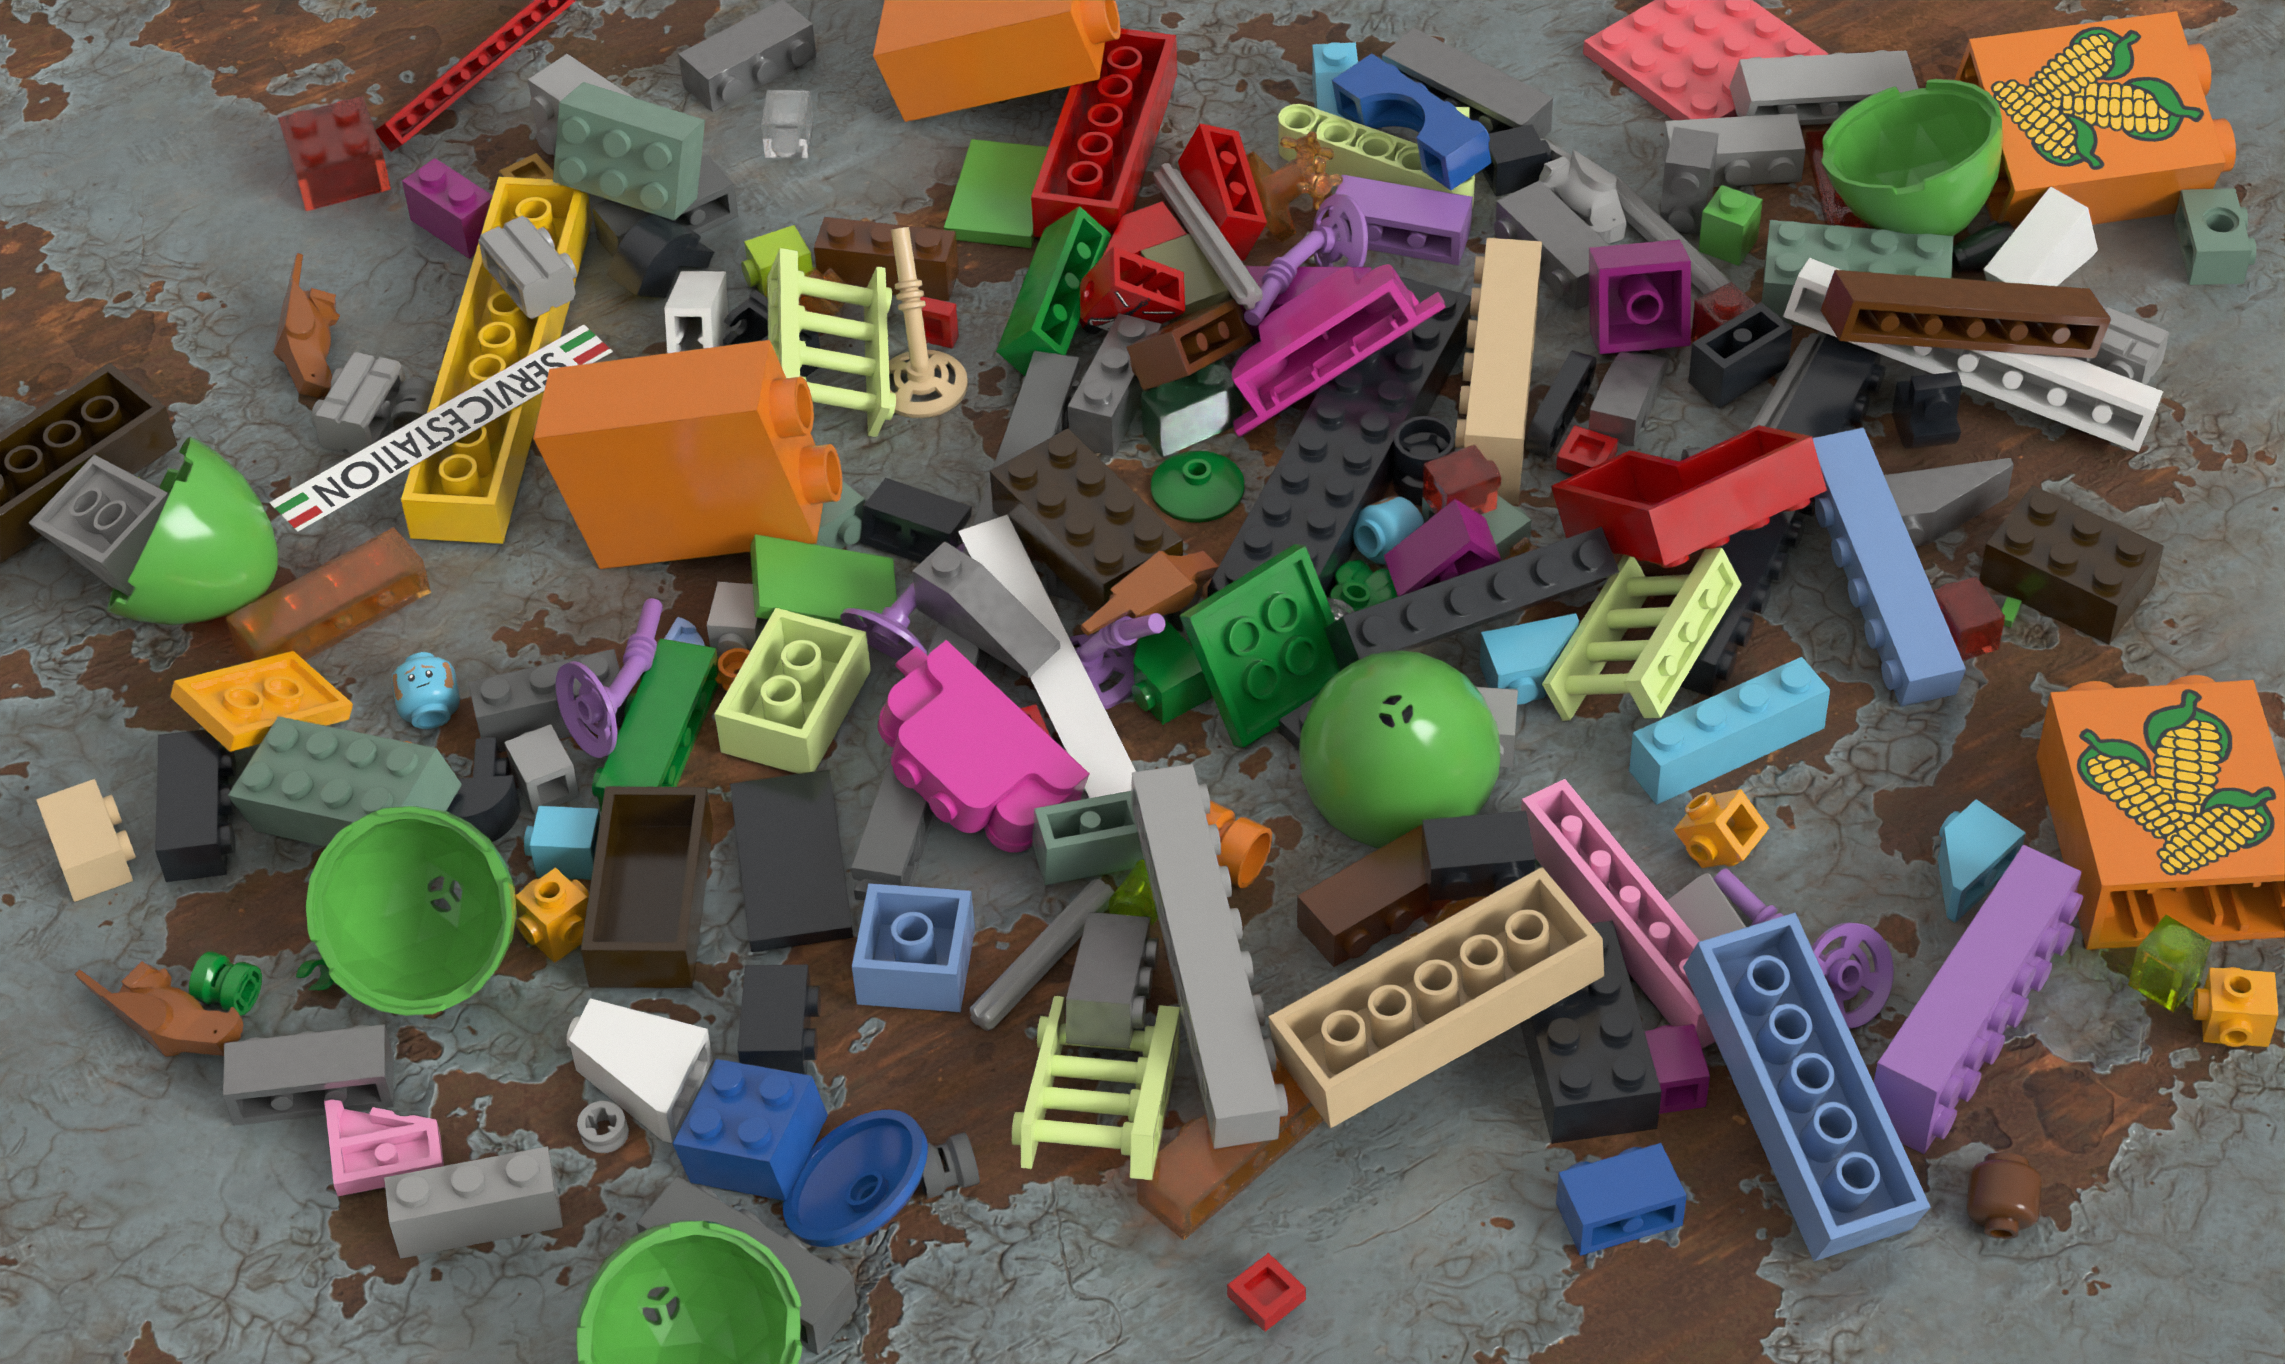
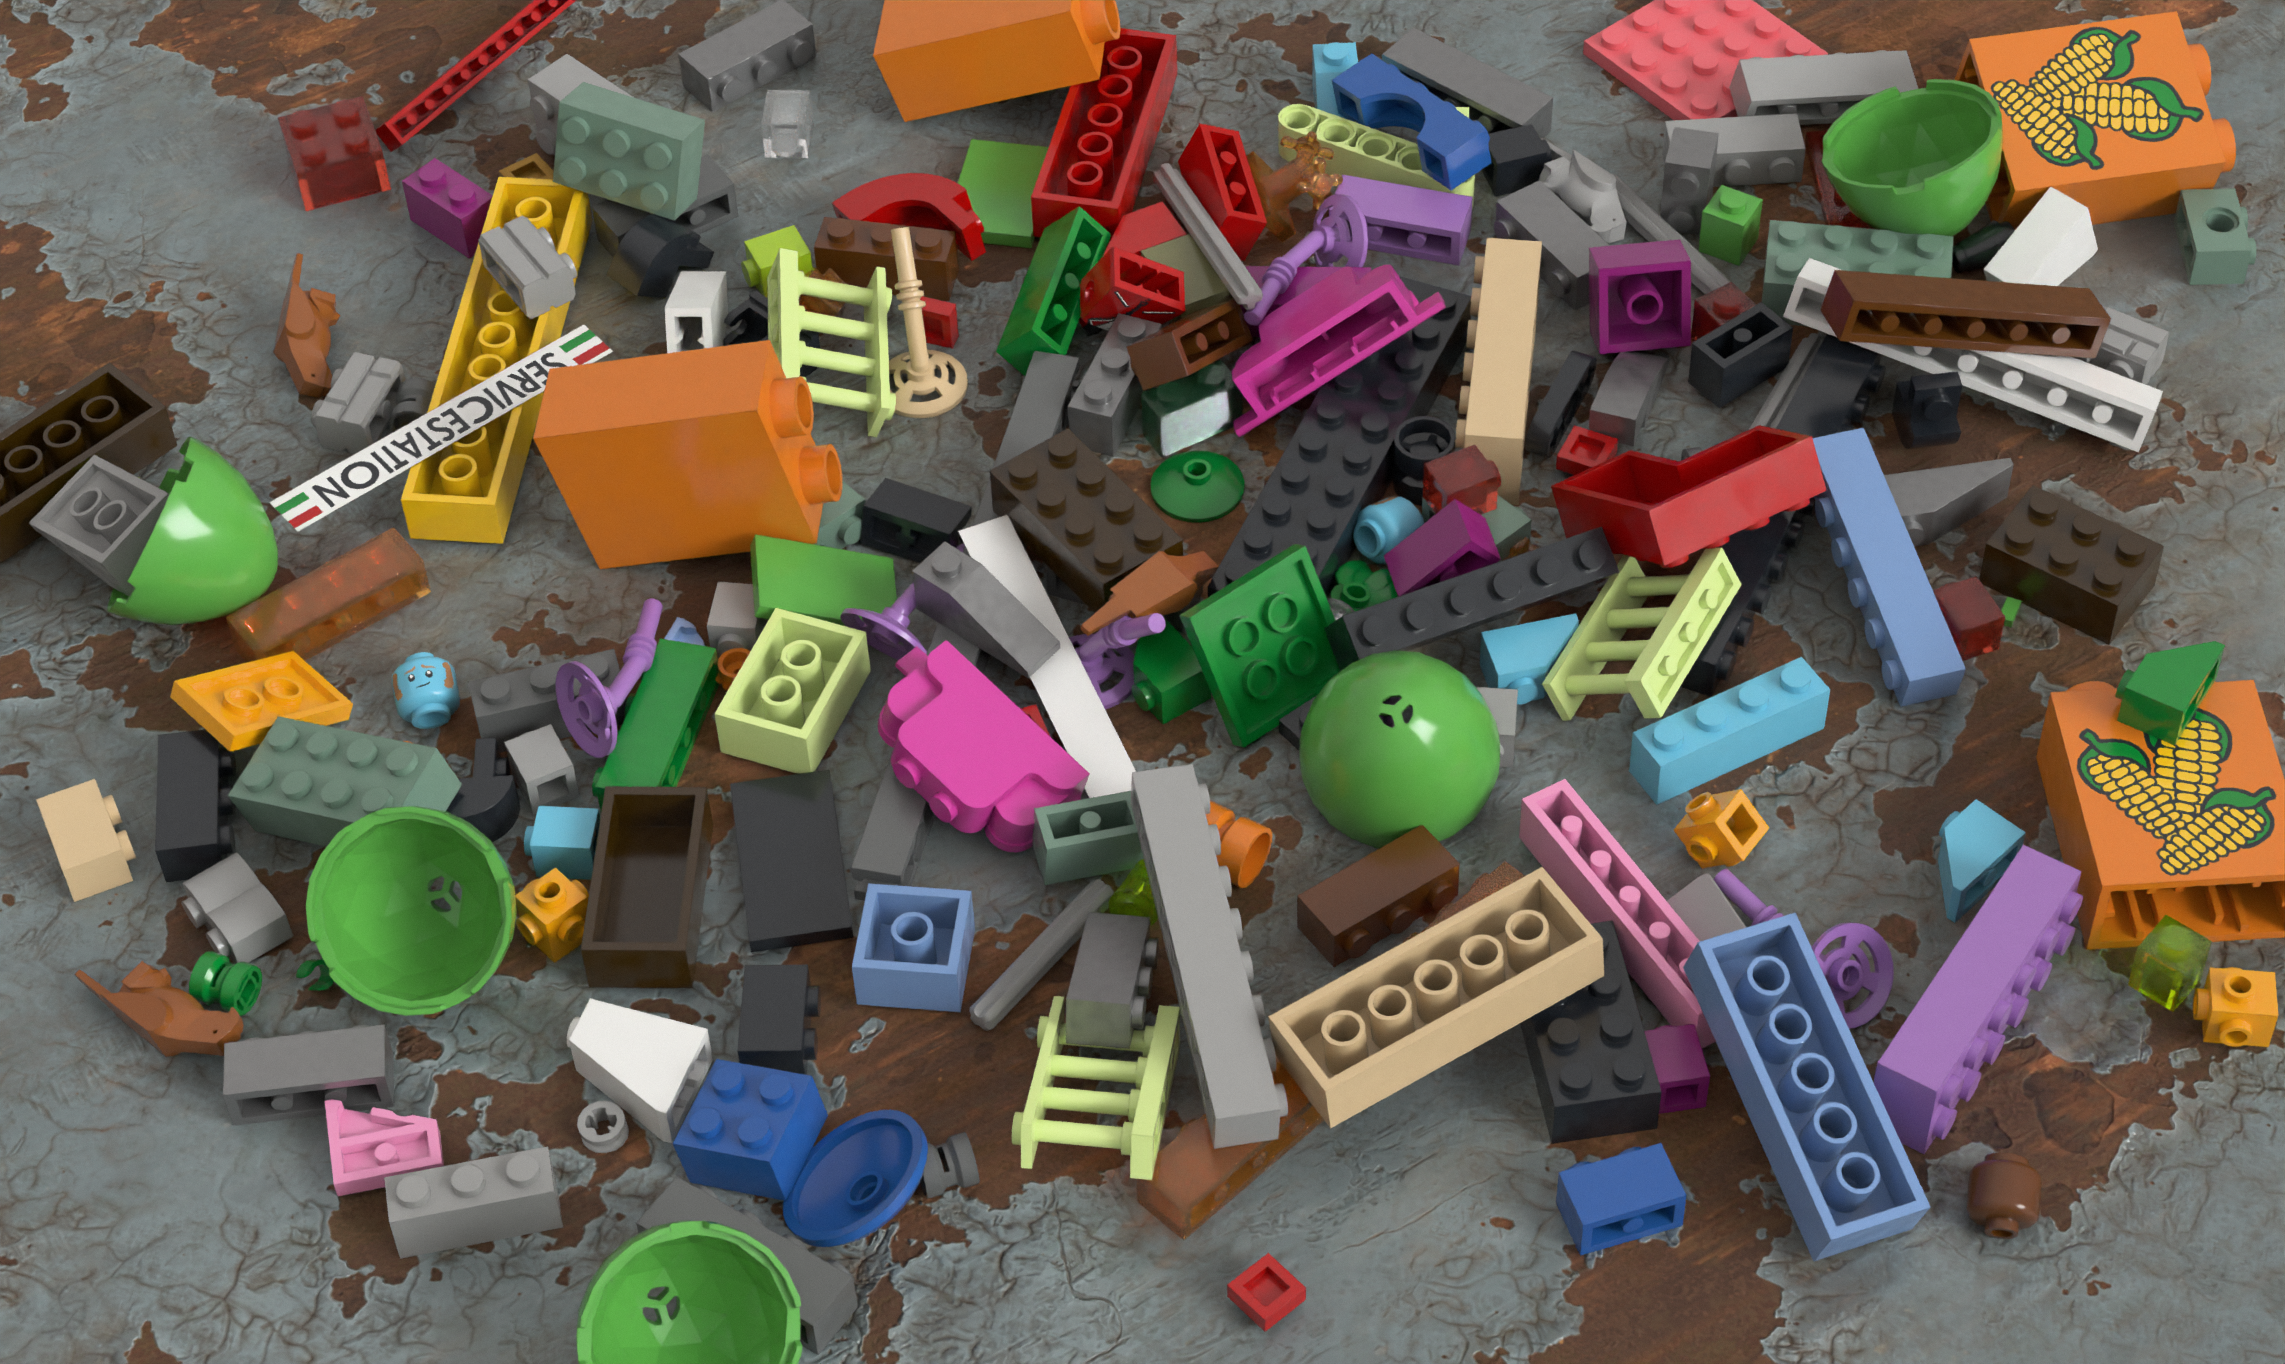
(236, 910): none -> light grey brick
(916, 202): none -> red arch
(1475, 854): black brick -> none
(2168, 689): none -> green slope

